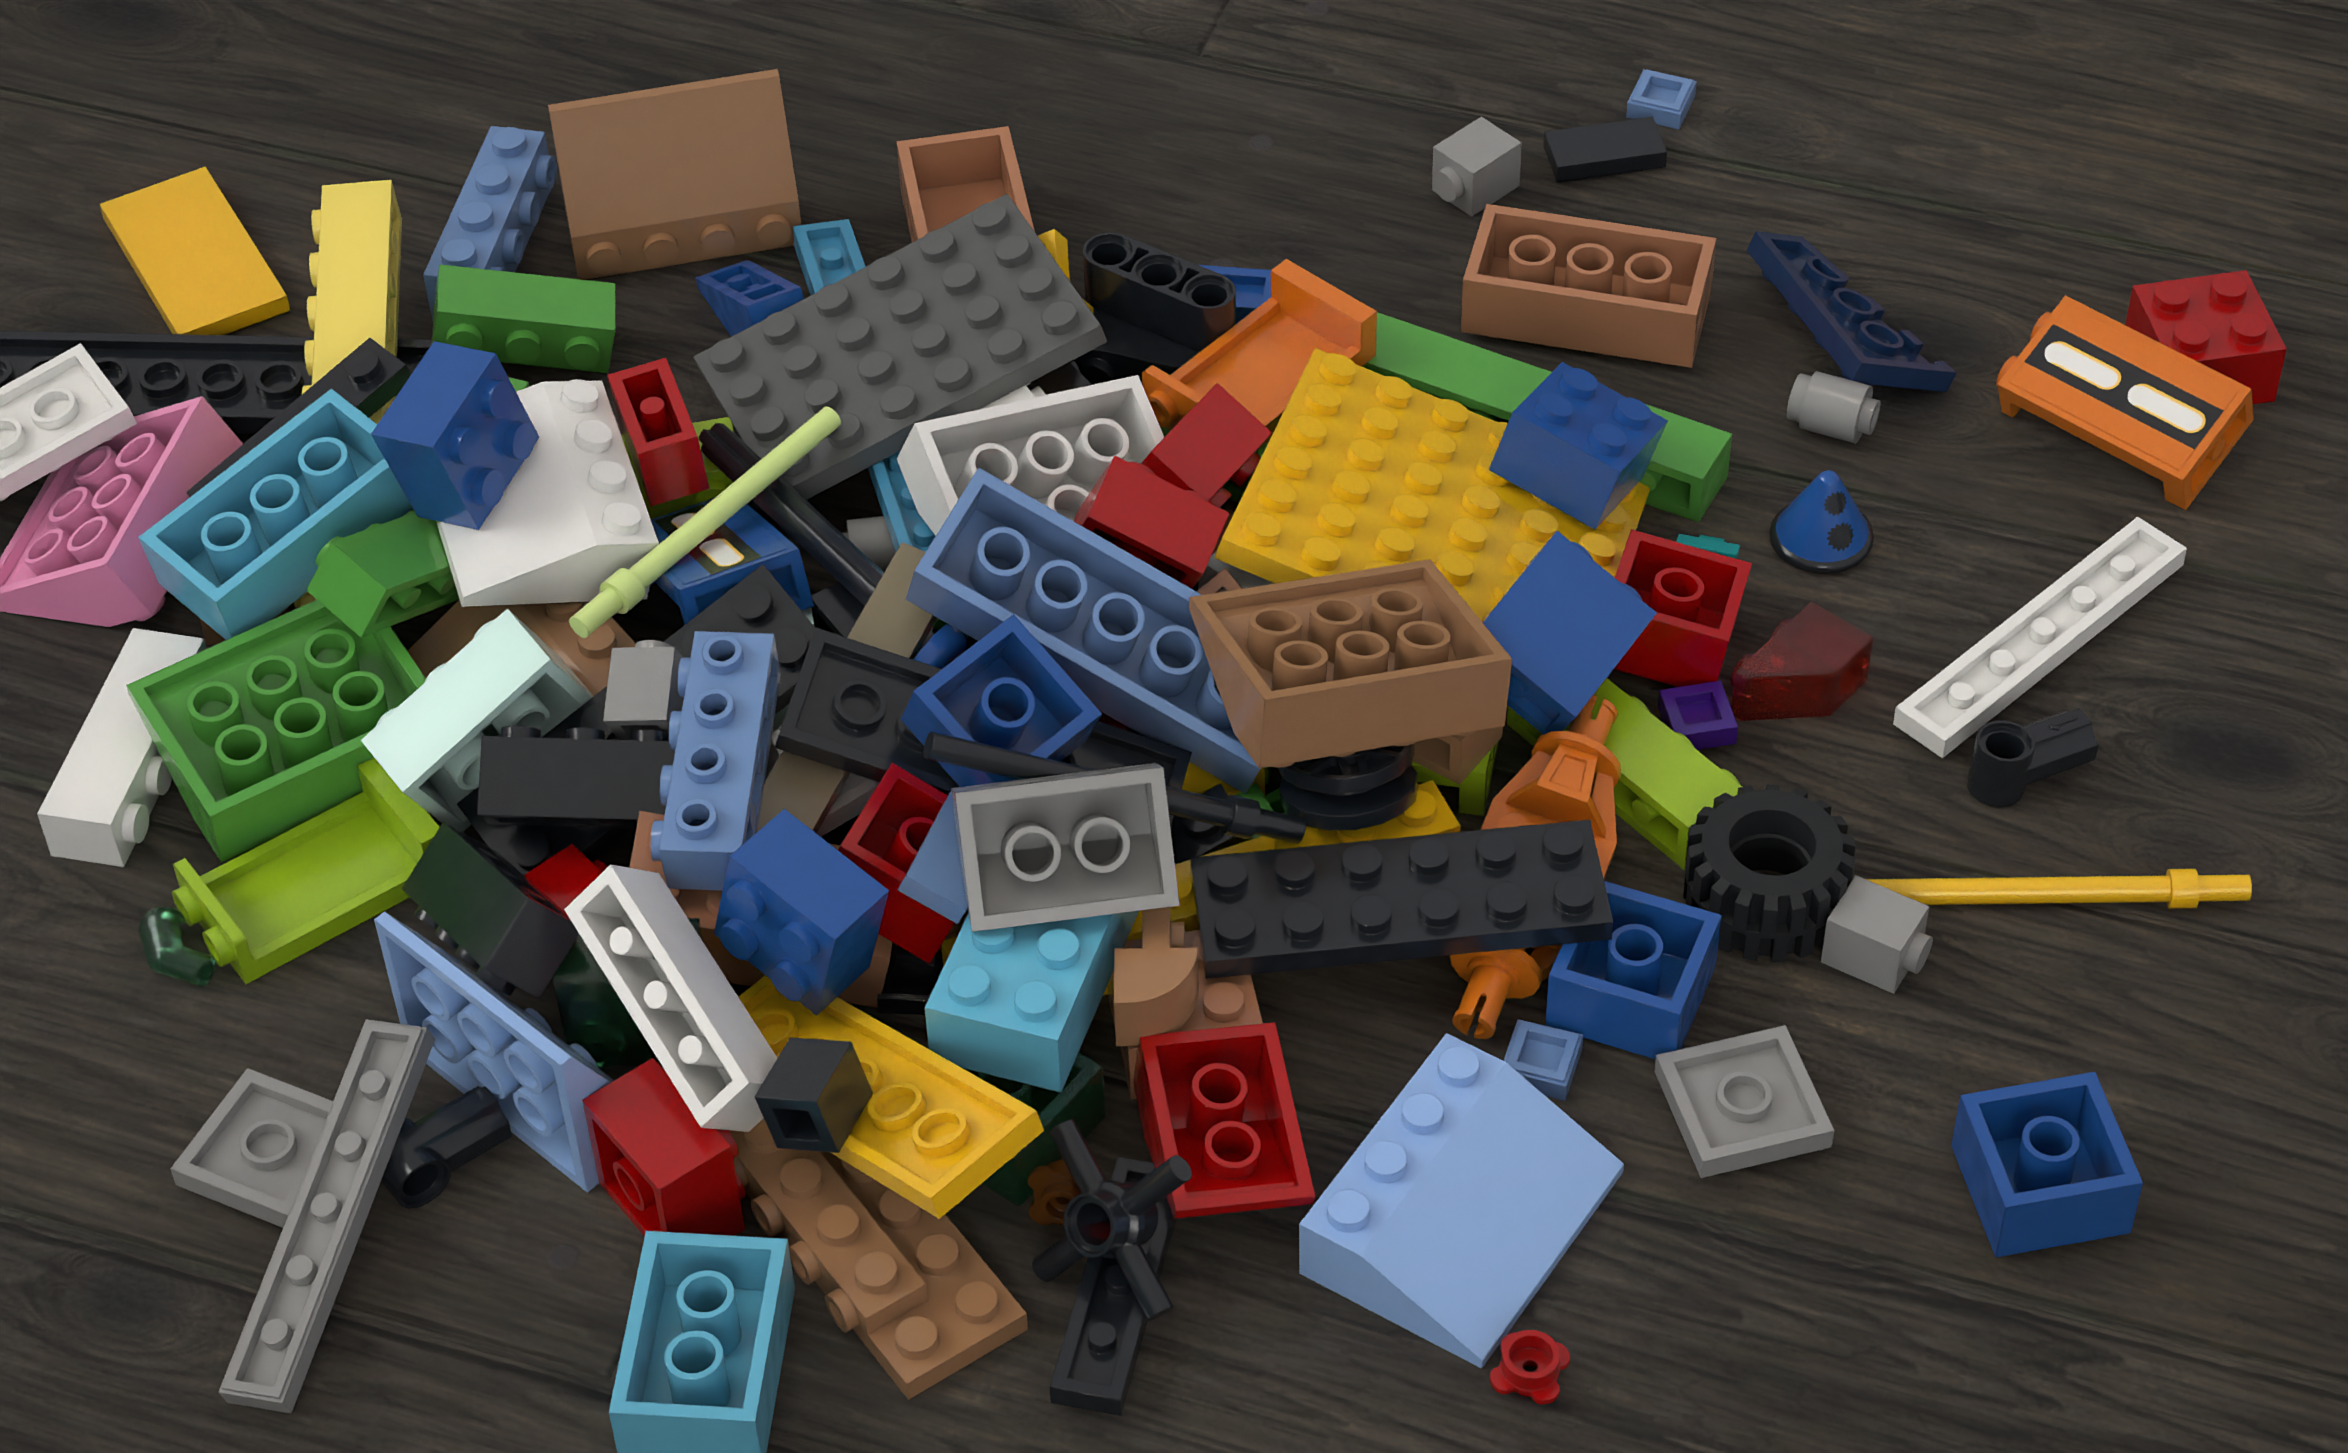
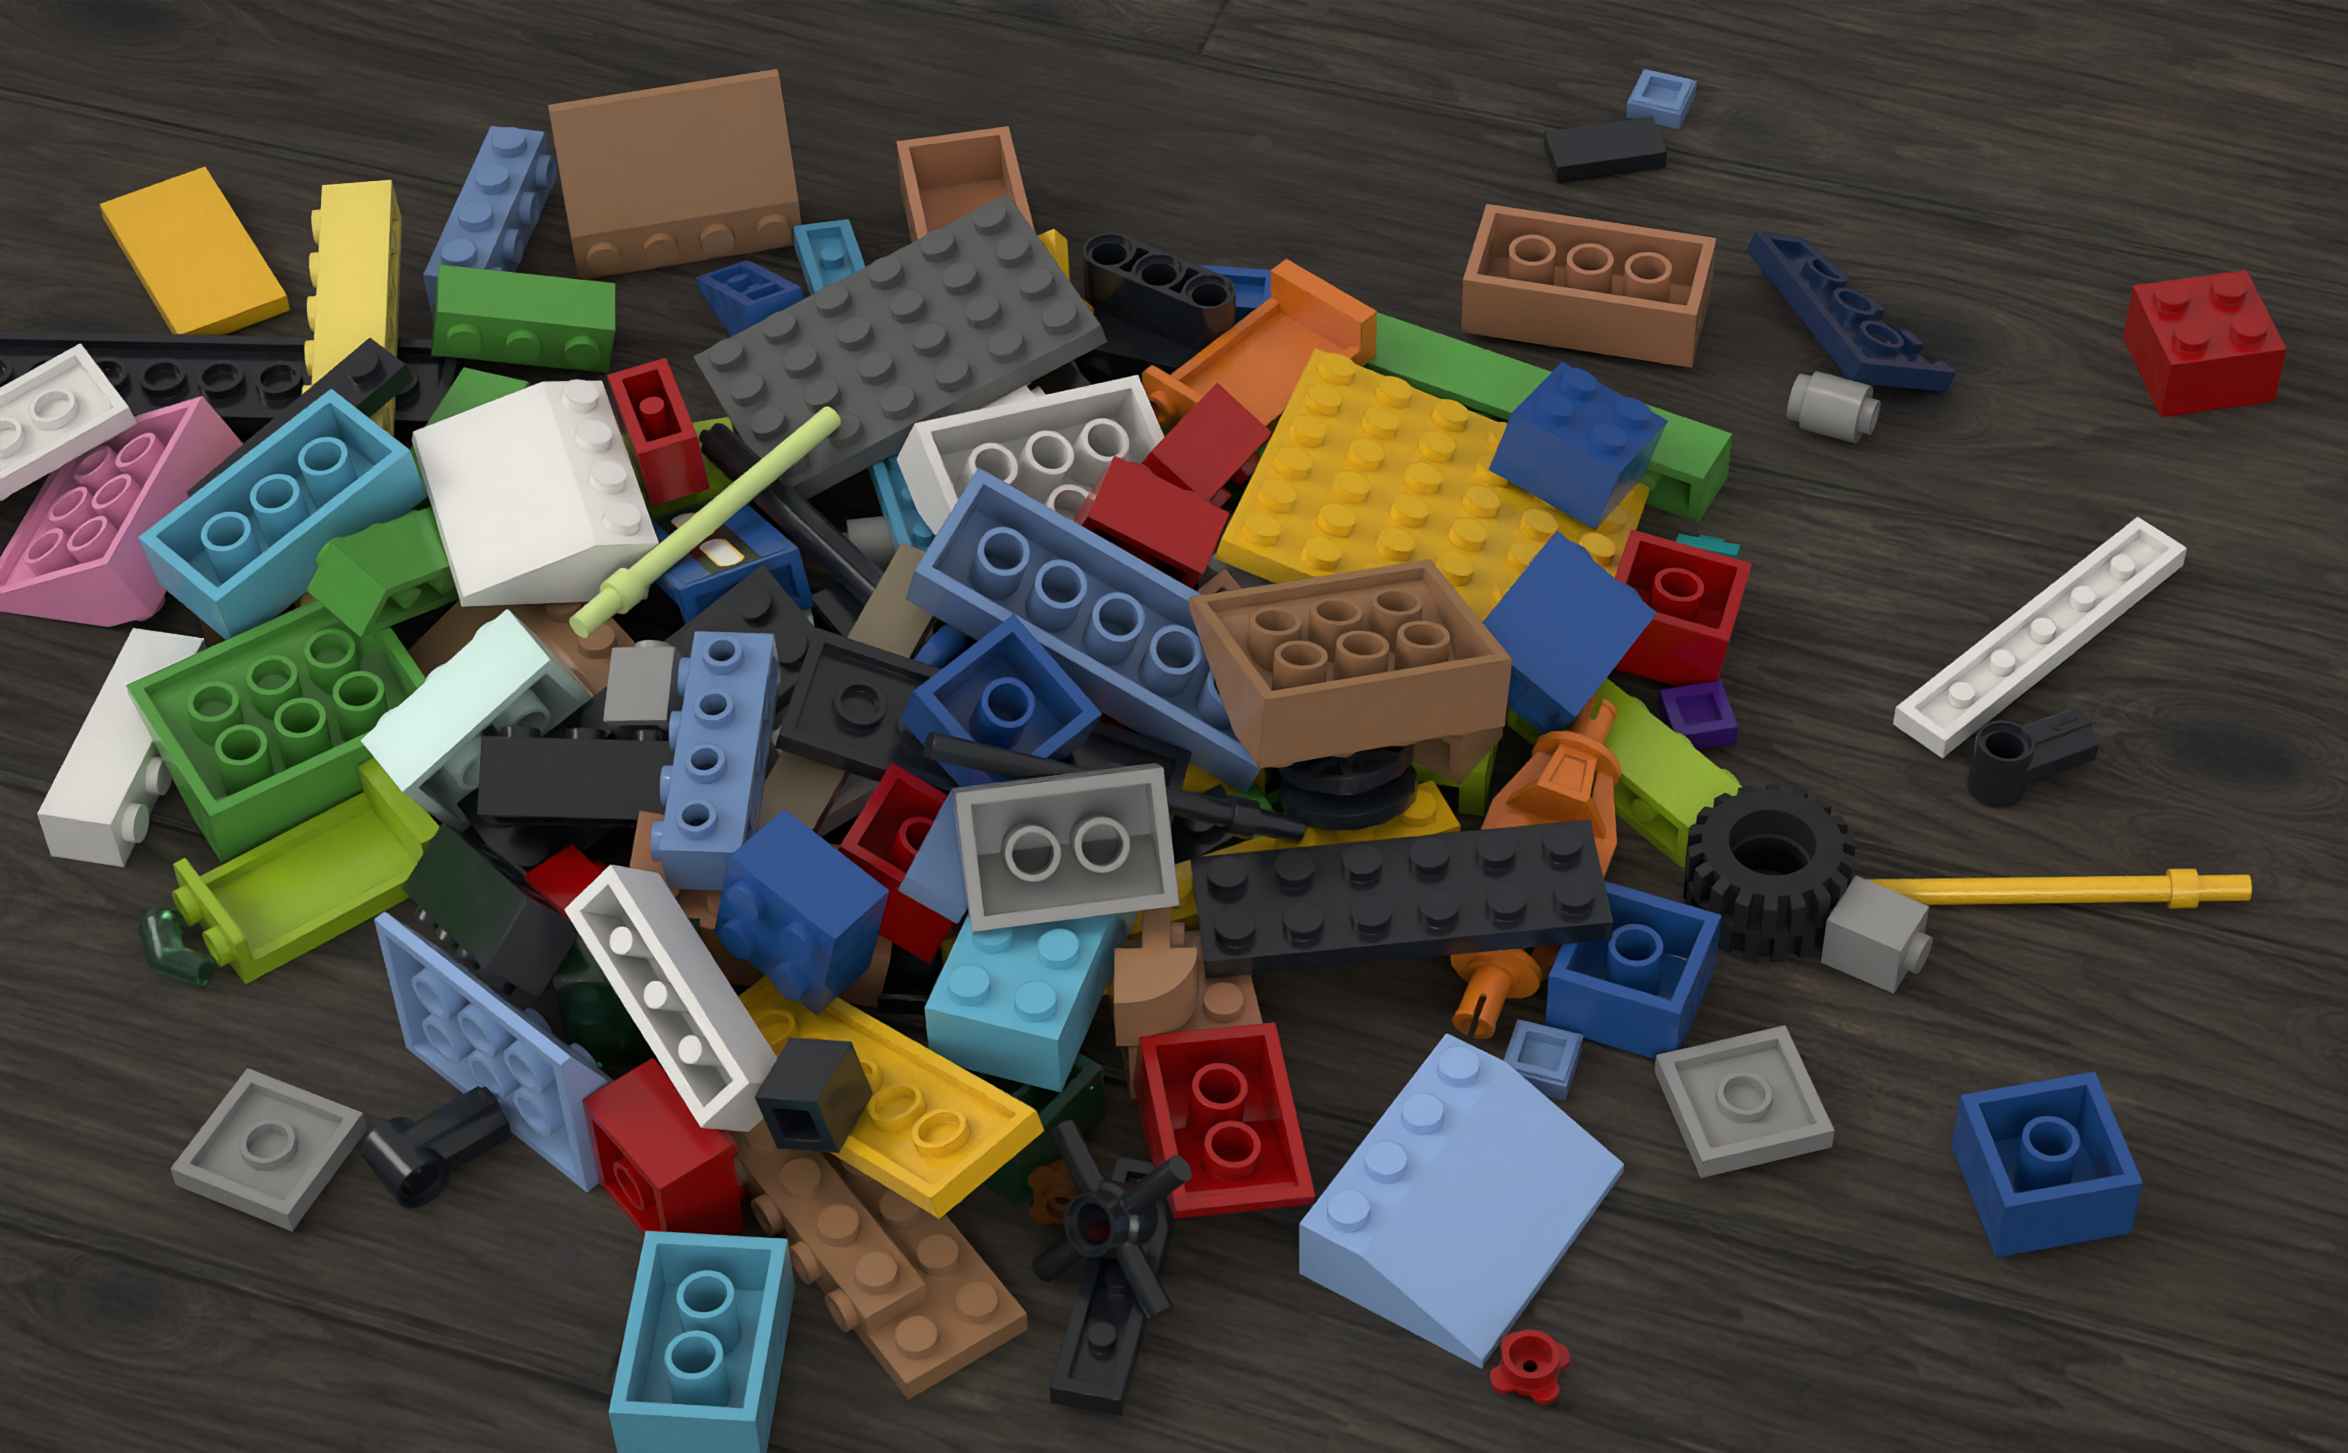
(327, 1217): light grey tile -> none
(455, 435): blue brick -> none
(1476, 166): light grey brick -> none
(1802, 669): clear red slope -> none
(1822, 528): blue hat -> none
(2127, 397): orange panel -> none

